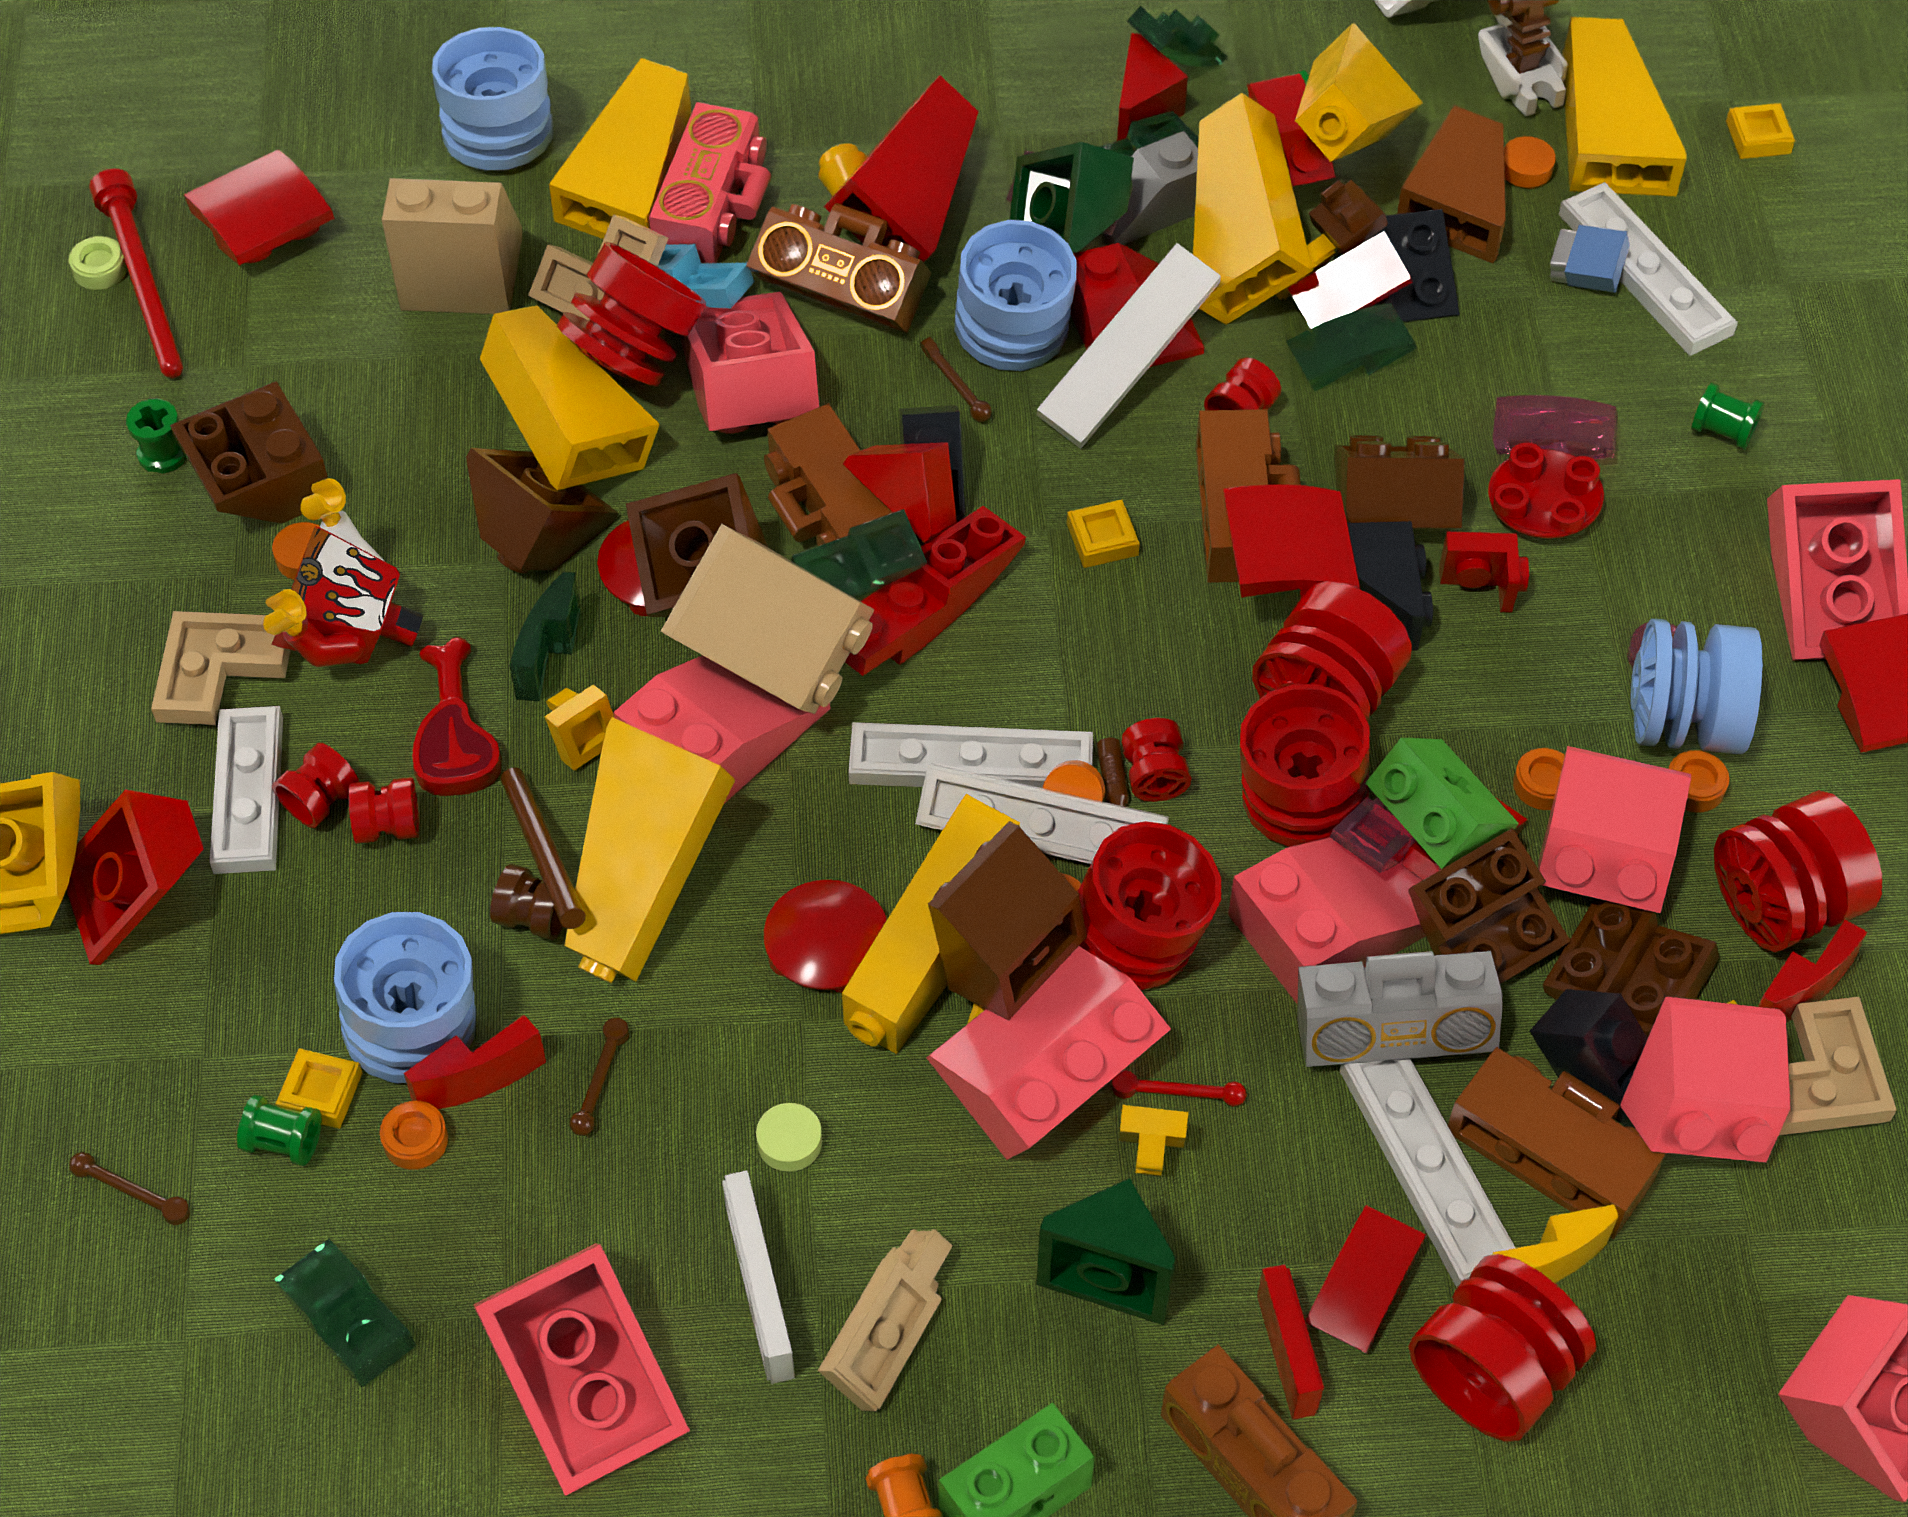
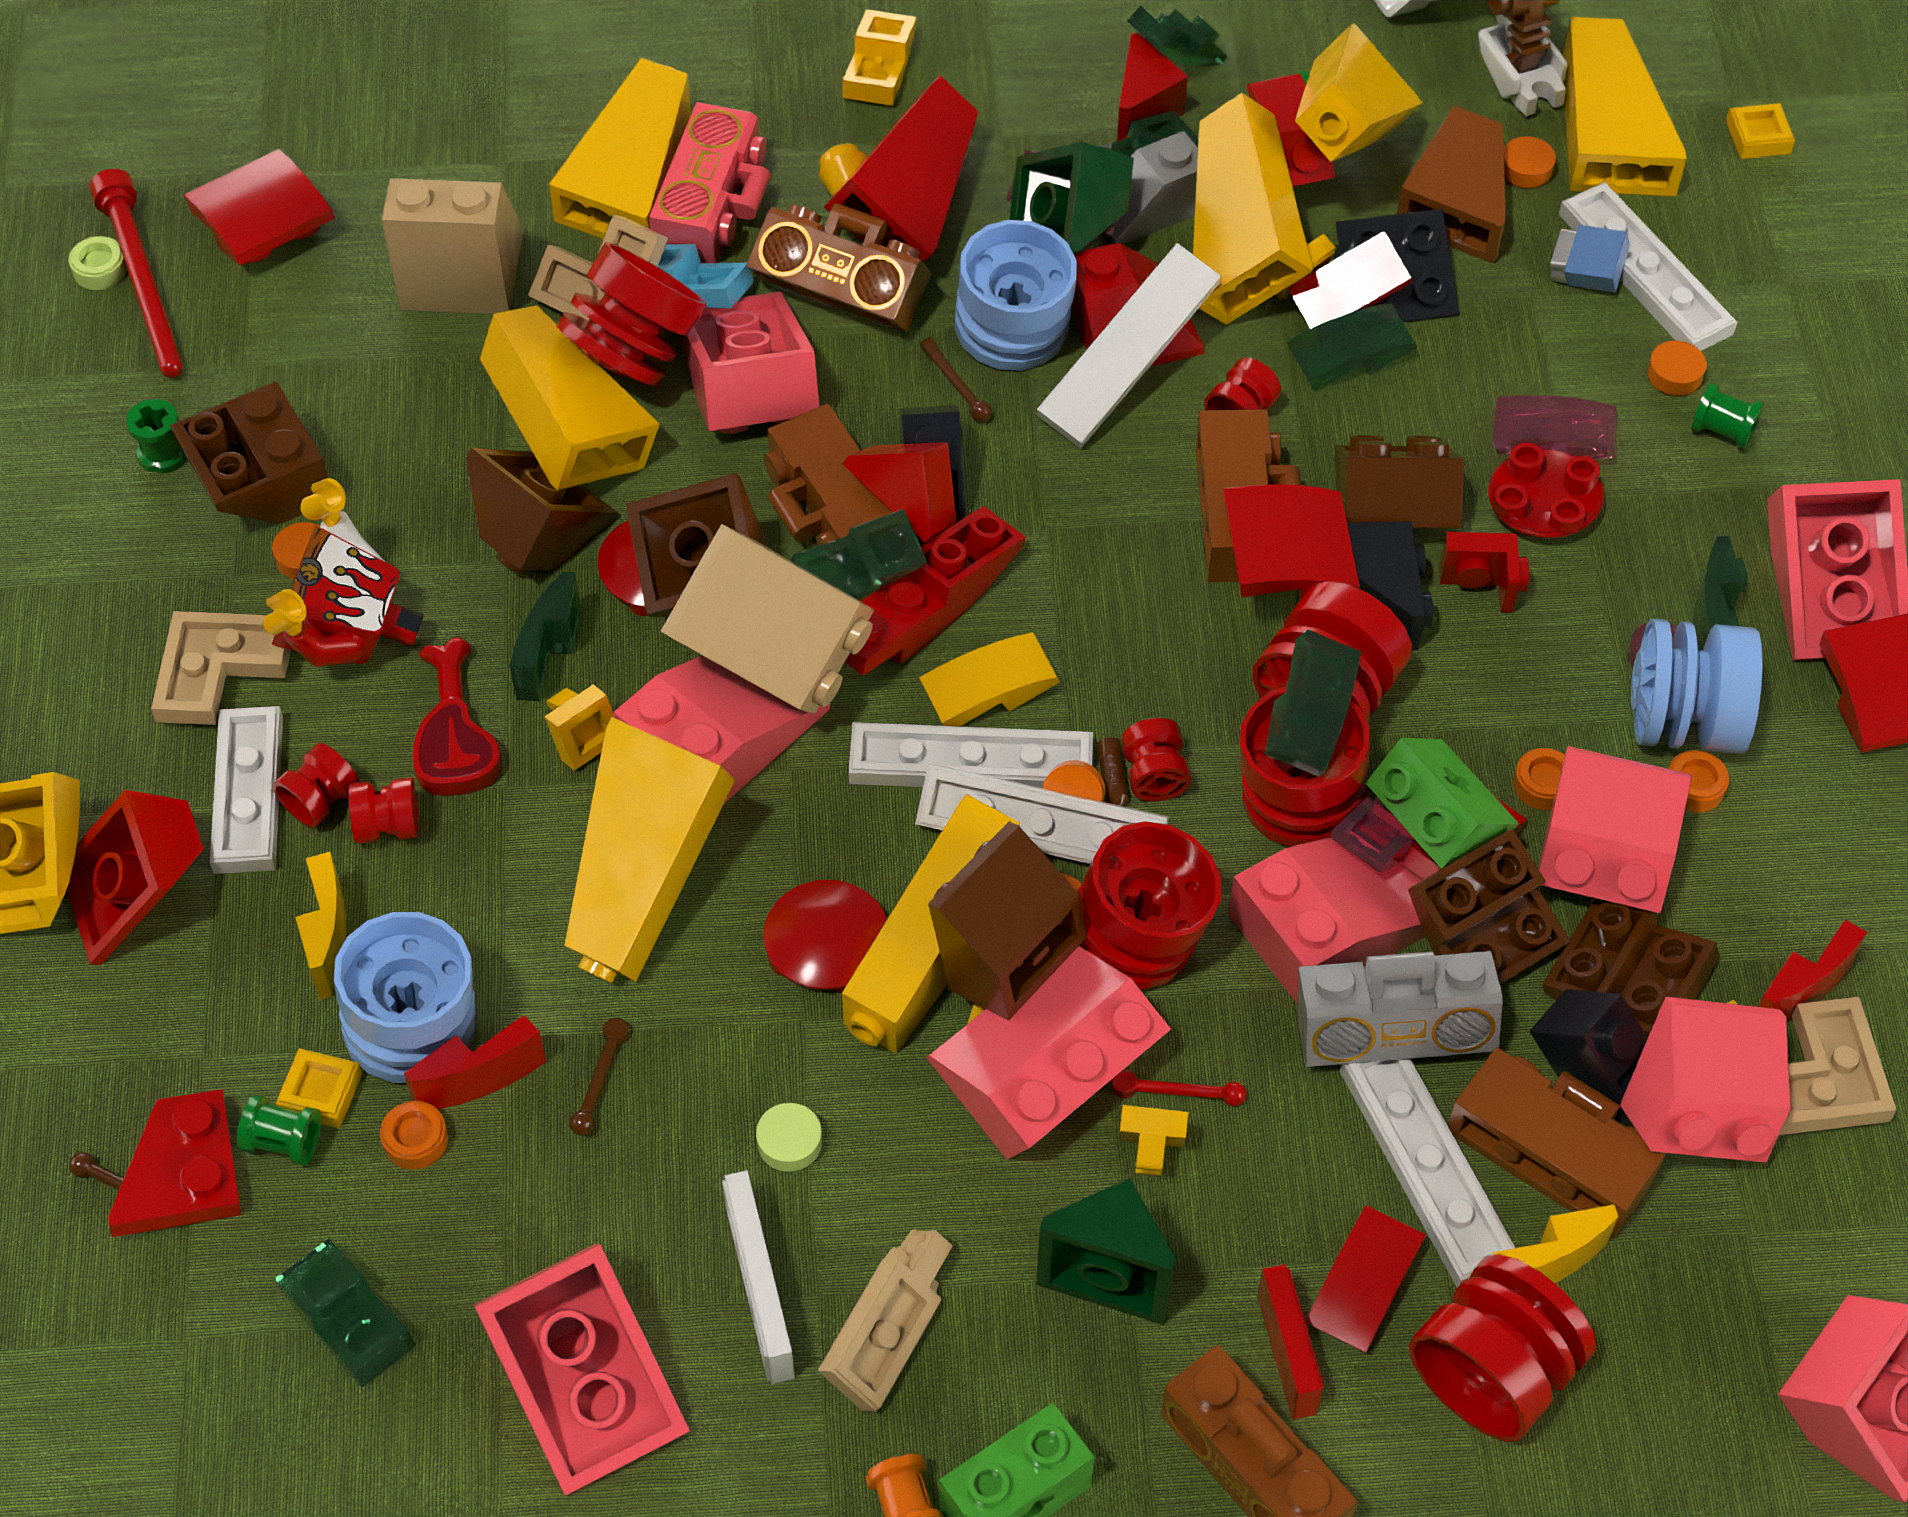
(179, 1168): none -> red wing
(323, 929): none -> yellow slope
(493, 98): light blue wheel -> none
(524, 901): reddish brown wheel -> none
(543, 849): reddish brown bar -> none
(879, 57): none -> yellow slope
(981, 679): none -> yellow slope
(1103, 533): yellow tile -> none
(1316, 701): none -> clear green slope
(1347, 216): reddish brown tile -> none
(1676, 368): none -> orange tile
(1719, 589): none -> clear green slope
(1798, 870): red wheel -> none

